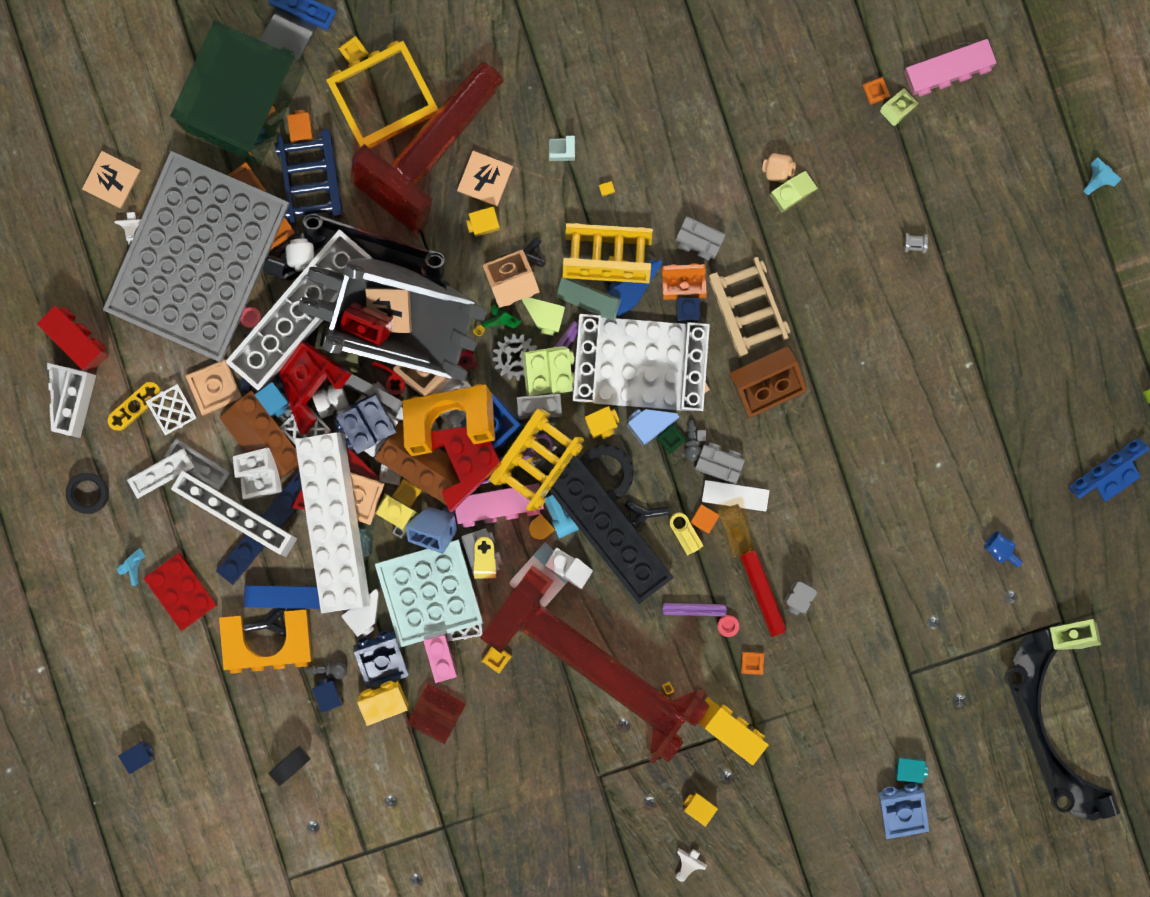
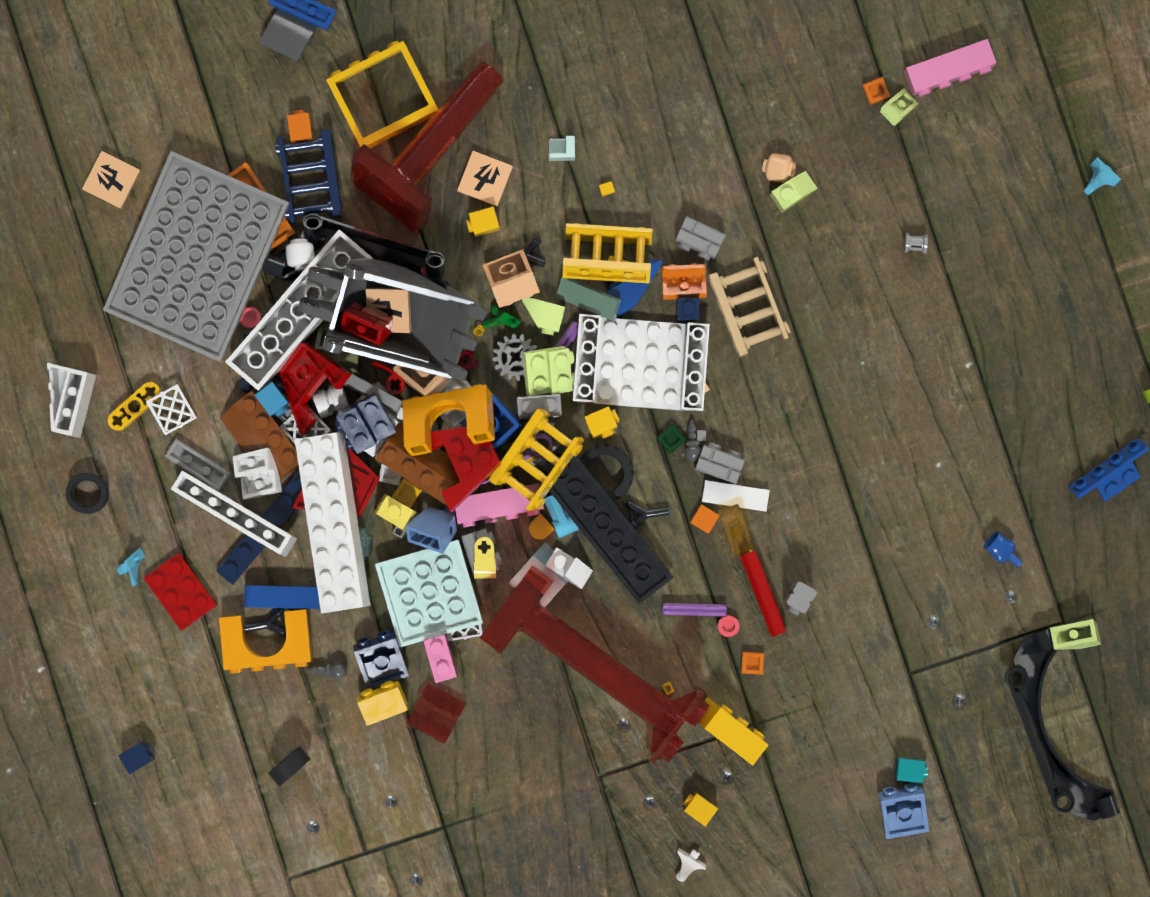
(73, 338): red brick -> none
(130, 226): white piece -> none
(160, 473): white tile -> none
(214, 387): light nougat tile -> none
(237, 92): clear green container -> none
(327, 695): dark blue brick -> none
(353, 50): yellow tile -> none
(363, 618): white slope -> none
(366, 496): light nougat tile -> none
(496, 659): yellow tile -> none
(649, 424): light blue slope -> none
(686, 535): light yellow piece -> none
(768, 382): dark orange slope -> none

